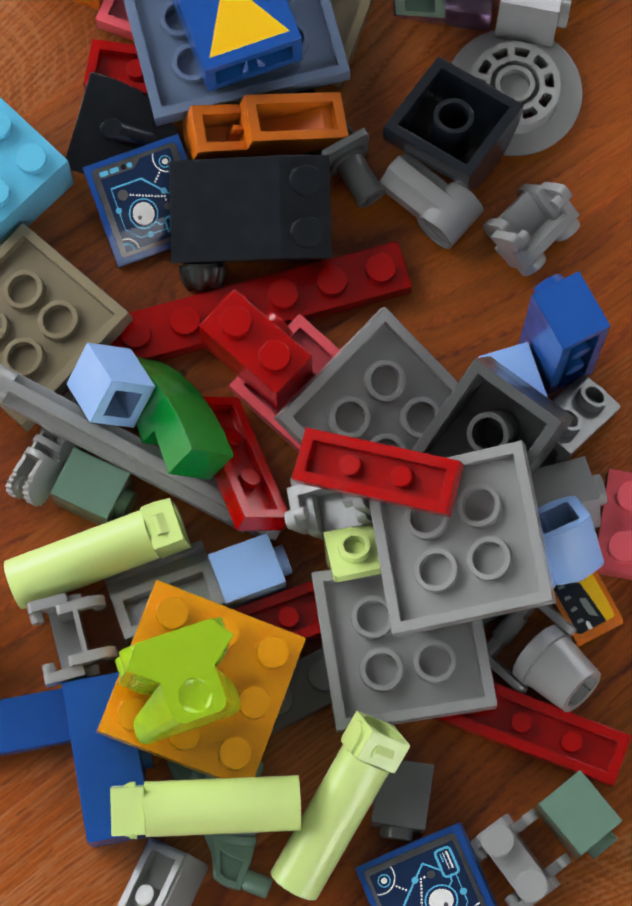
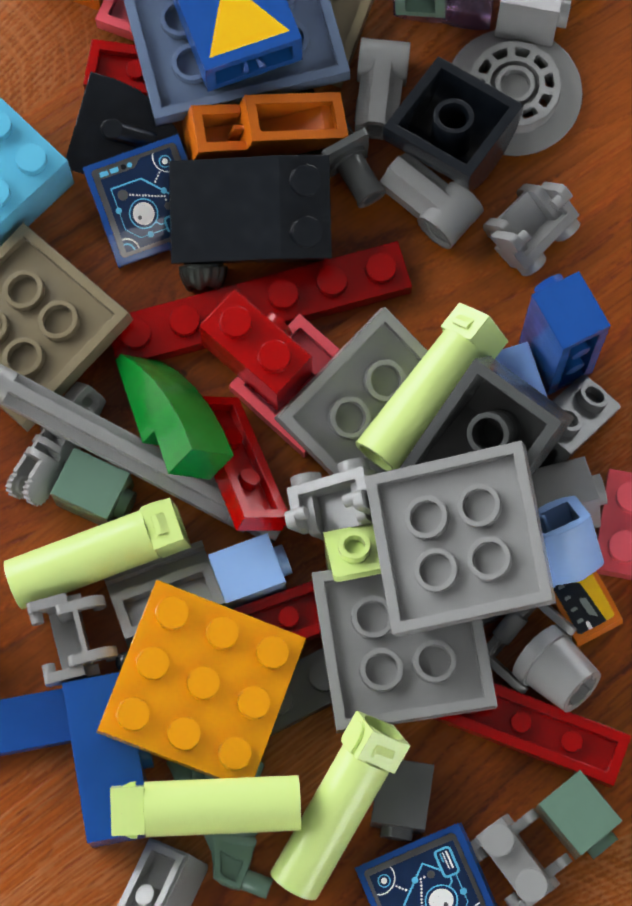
(110, 385): light blue brick -> none
(182, 679): lime piece -> none
(378, 472): red plate -> none
(381, 77): none -> light grey piece
(416, 402): none -> yellowish green piece

